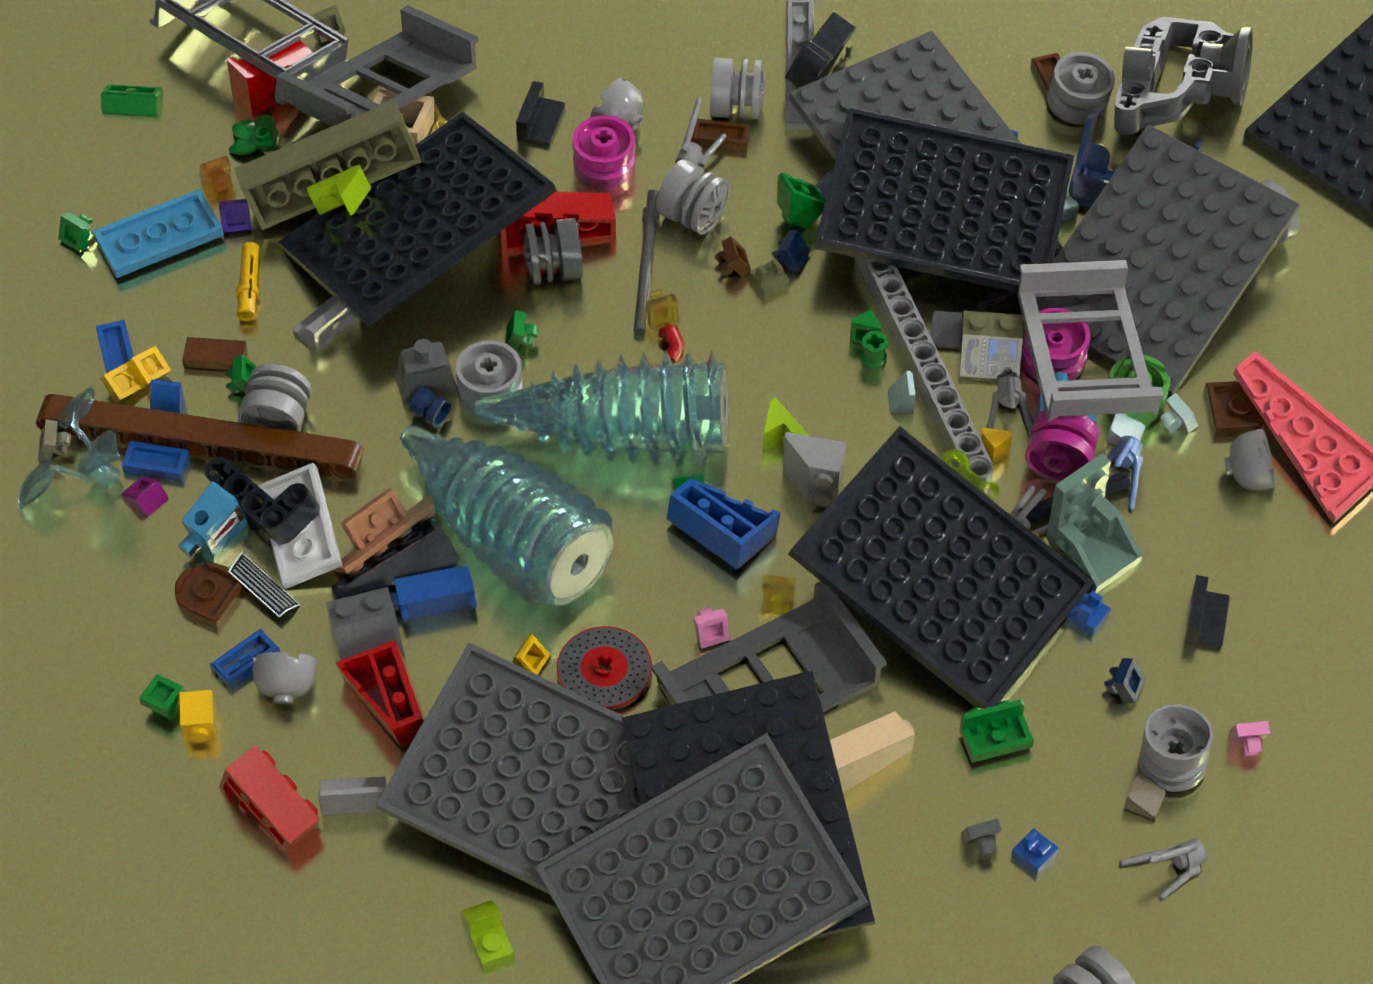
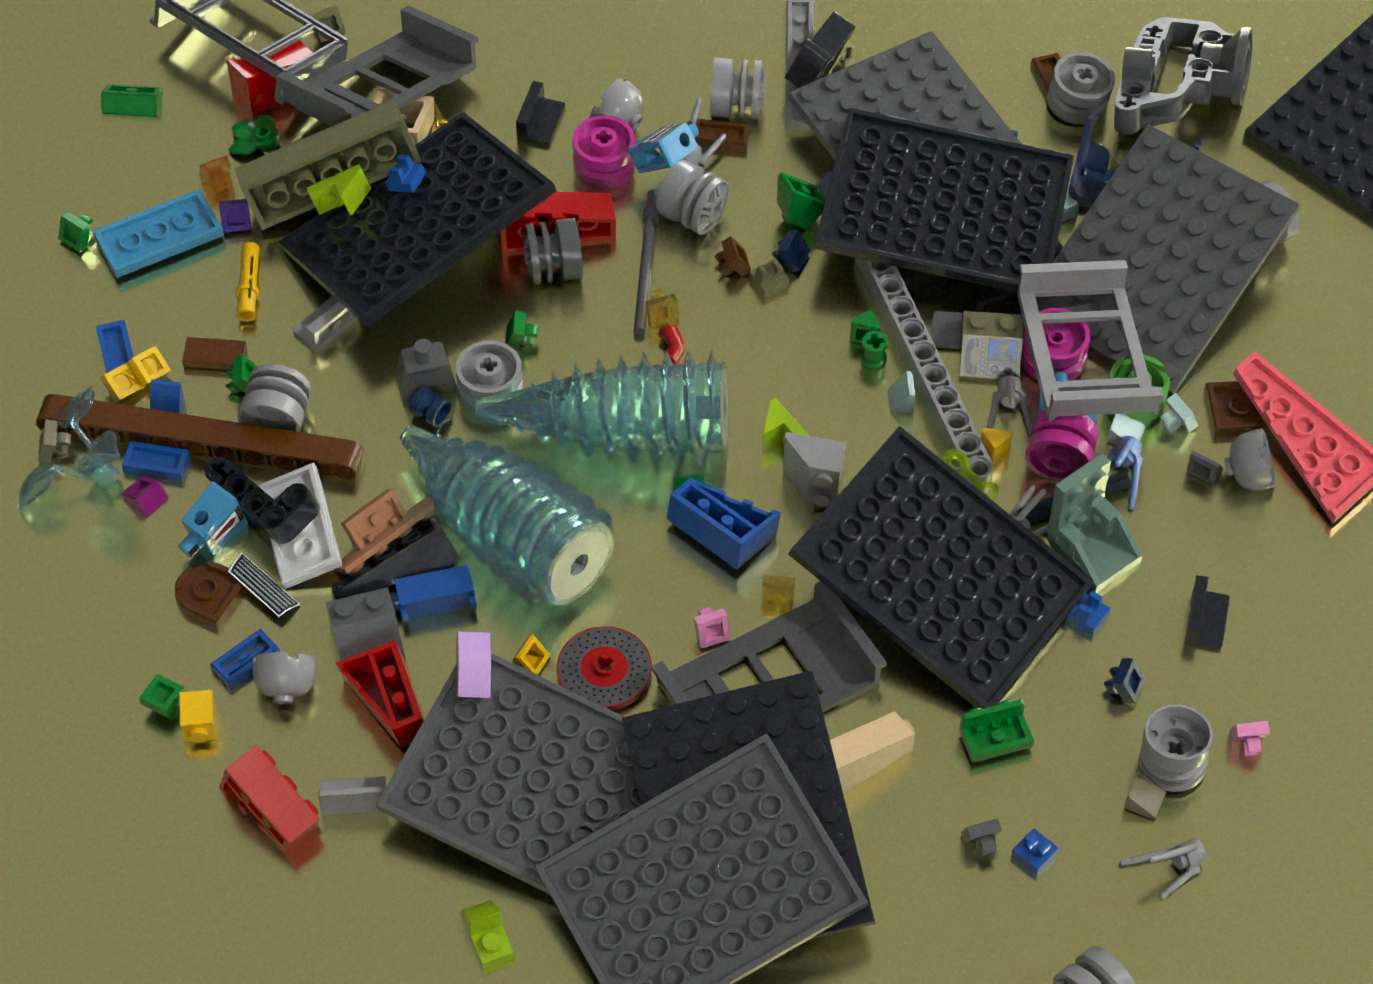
(405, 175): none -> blue tile
(473, 664): none -> lavender slope
(673, 141): none -> dark azure torso
(1204, 468): none -> dark grey slope

